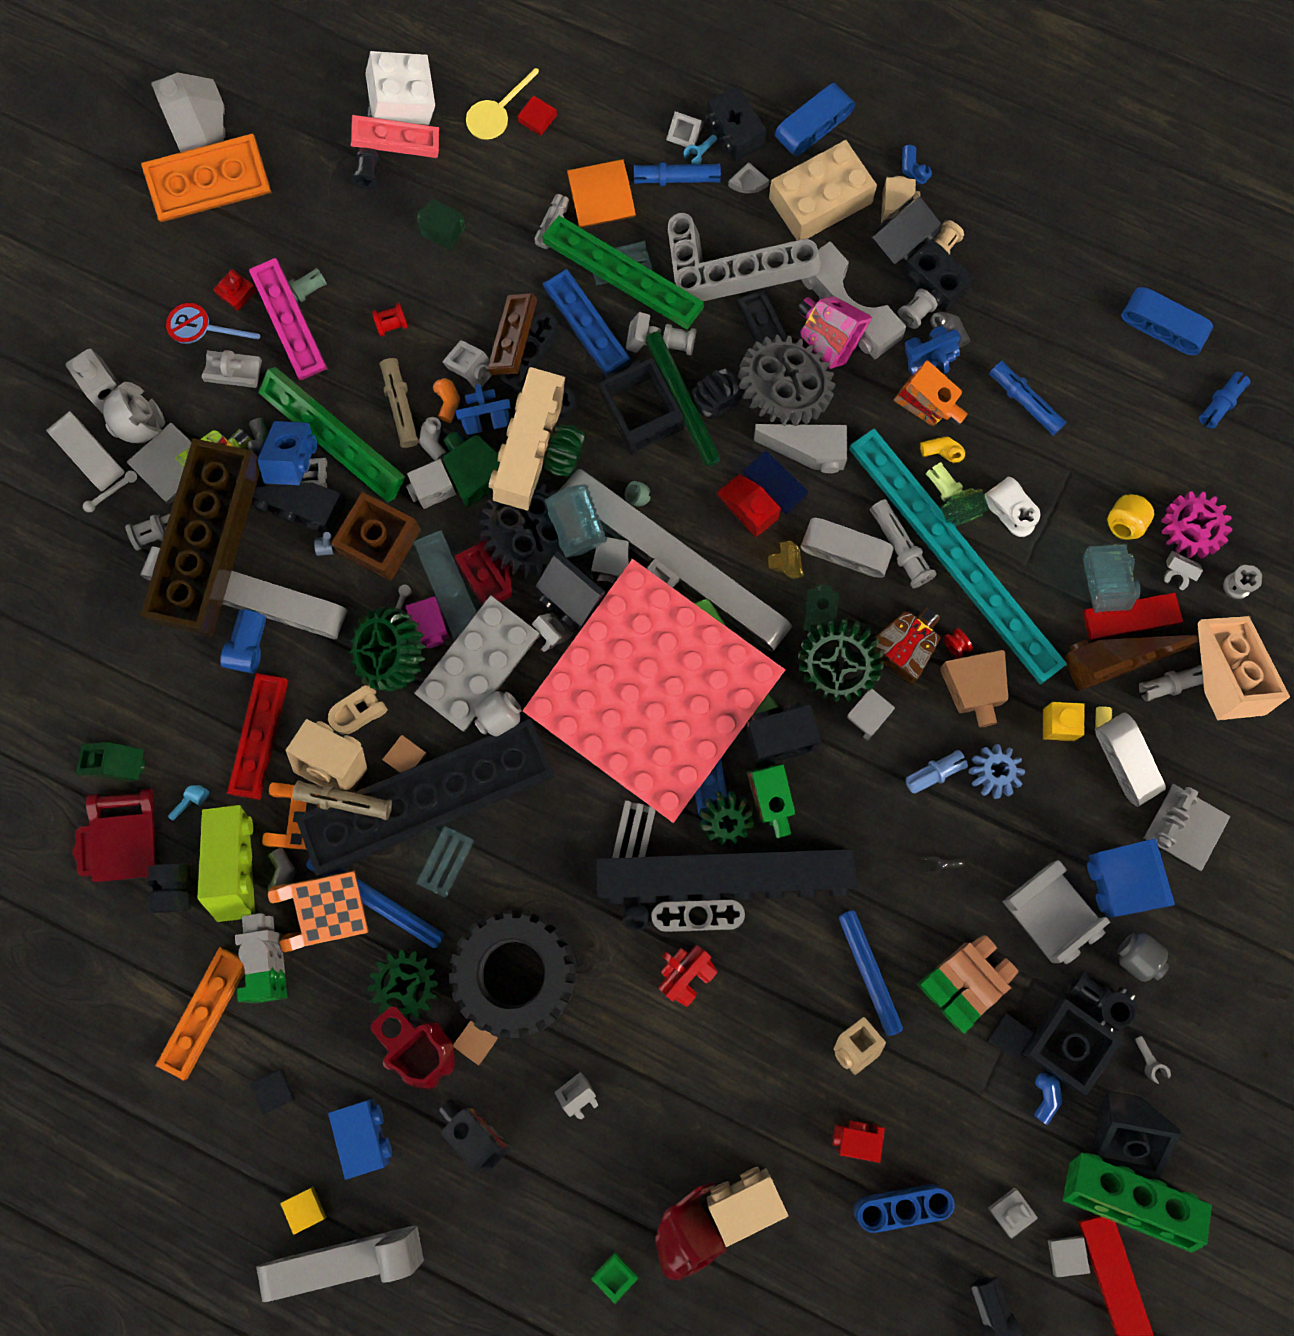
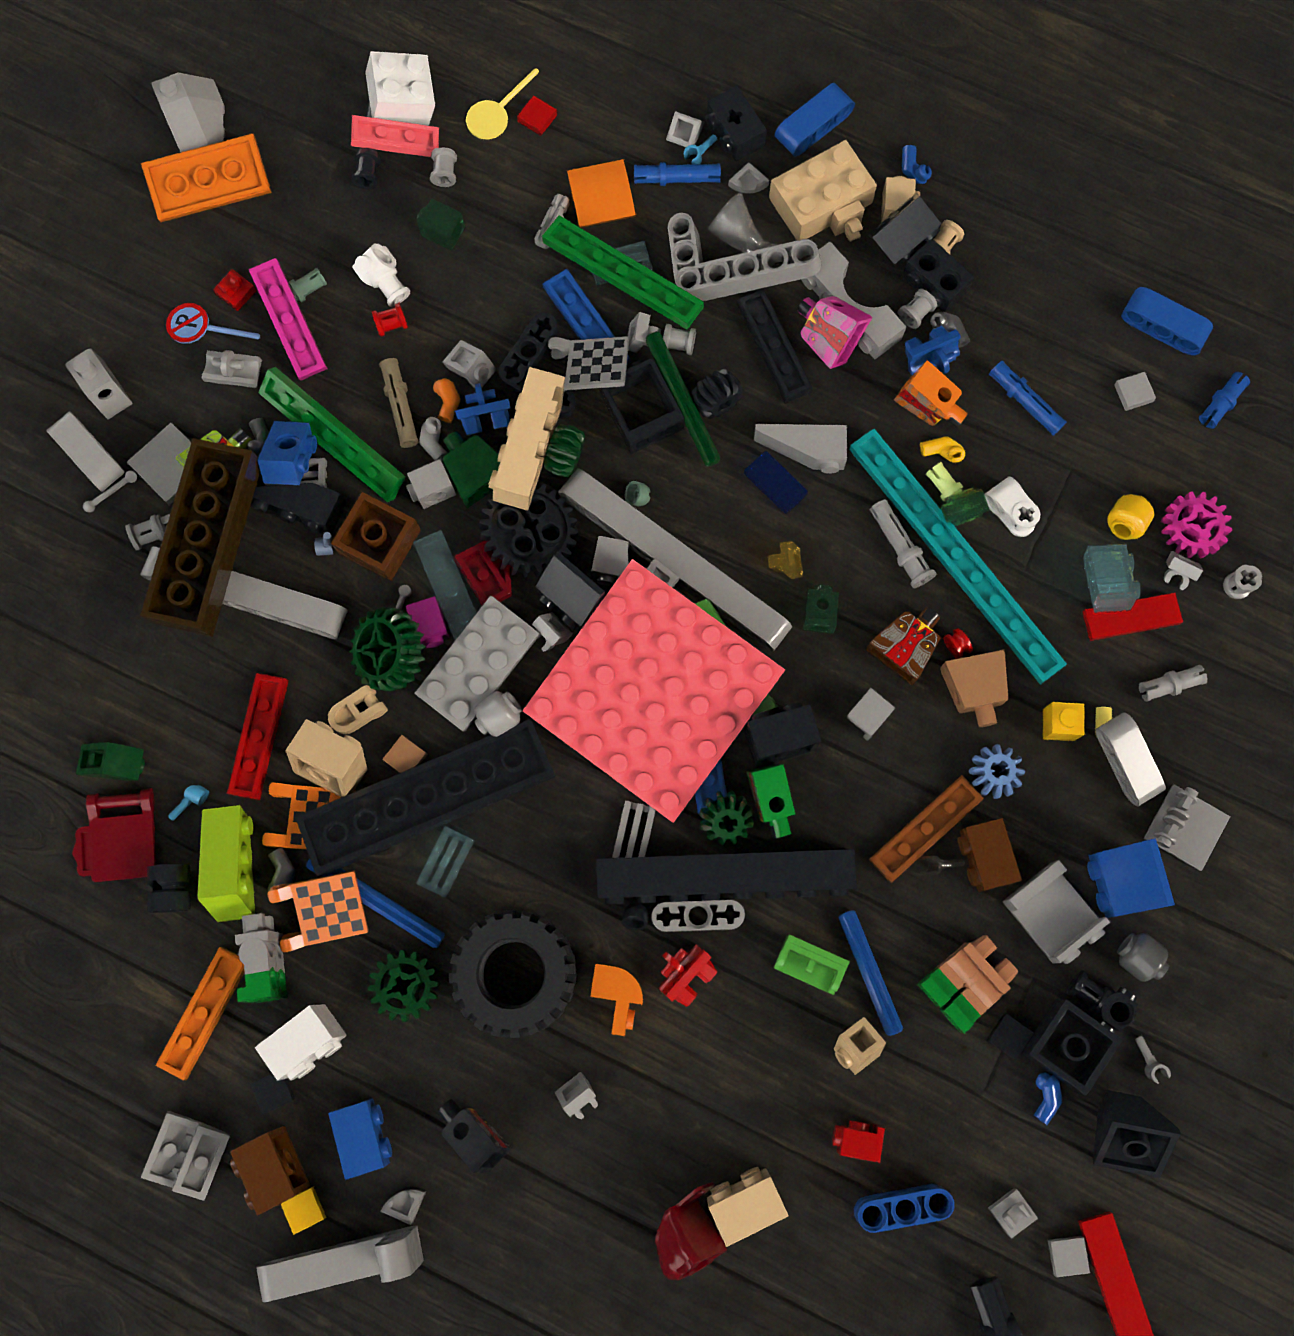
(131, 415): light grey cylinder -> none
(185, 1155): none -> light grey slope
(243, 649): blue piece -> none
(269, 1170): none -> reddish brown brick
(300, 1042): none -> white brick
(306, 792): dark tan pin -> none
(378, 269): none -> white connector
(404, 1205): none -> light grey tile
(416, 1054): dark red piece -> none
(443, 167): none -> light grey bush
(475, 1043): medium nougat tile -> none
(512, 334): reddish brown tile -> none
(575, 520): clear light blue brick -> none
(592, 361): none -> light grey flag
(614, 1277): green tile -> none
(621, 986): none -> orange brick
(736, 227): none -> clear hat
(750, 504): red slope -> none
(786, 380): dark grey gear -> none
(811, 964): none -> bright green hinge
(847, 547): light grey beam -> none
(848, 220): none -> tan tile
(853, 660): dark green gear -> none
(926, 829): none -> dark orange tile
(936, 772): medium blue axle -> none
(989, 855): none -> reddish brown brick
(1113, 657): reddish brown wedge -> none
(1135, 391): none -> light grey tile
(1191, 1216): green brick -> none
(1238, 669): light nougat slope -> none

